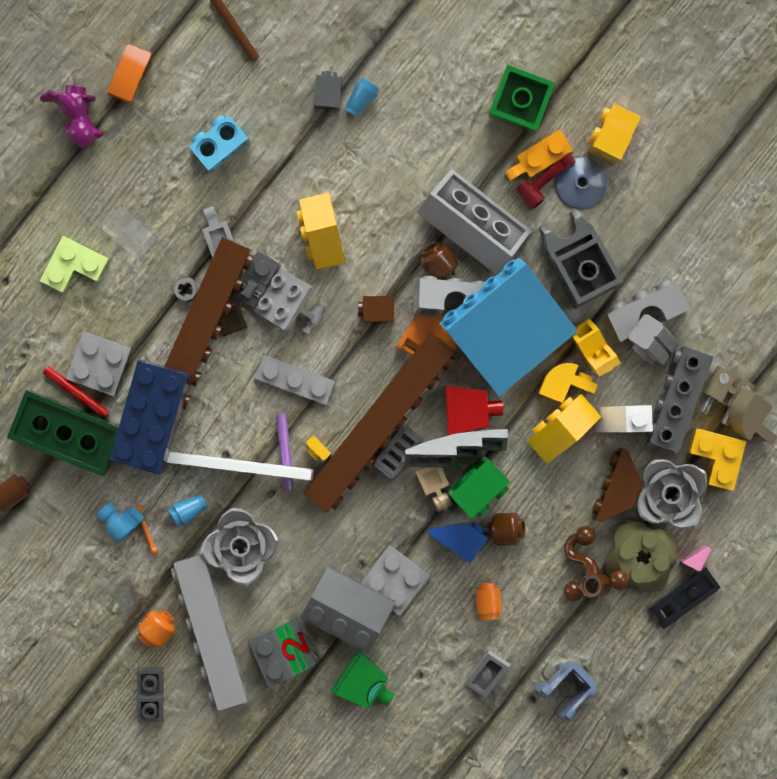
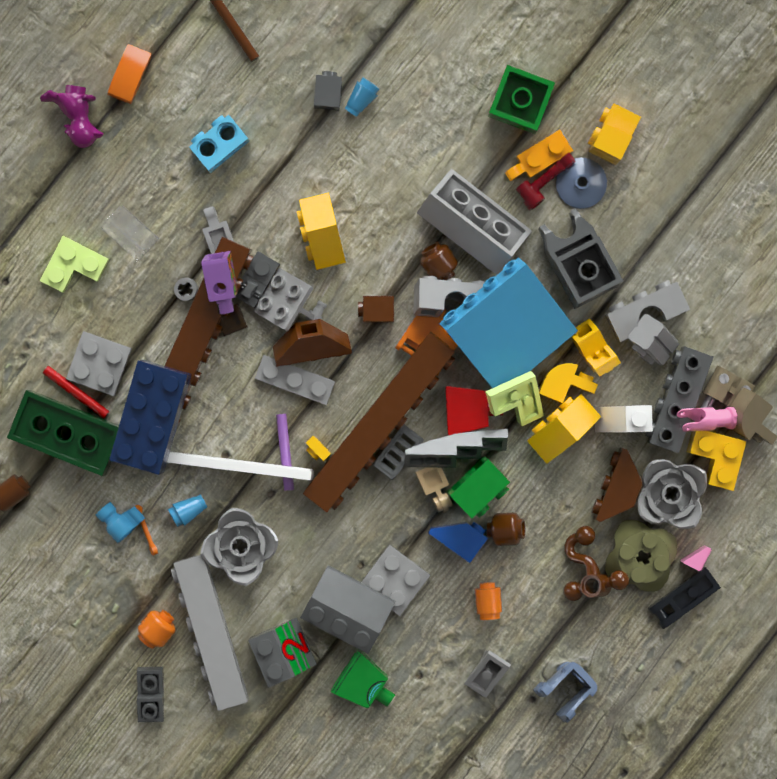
(220, 269): none -> medium lavender torso
(310, 342): none -> reddish brown slope
(520, 394): none -> yellowish green plate
(708, 418): none -> bright pink piece

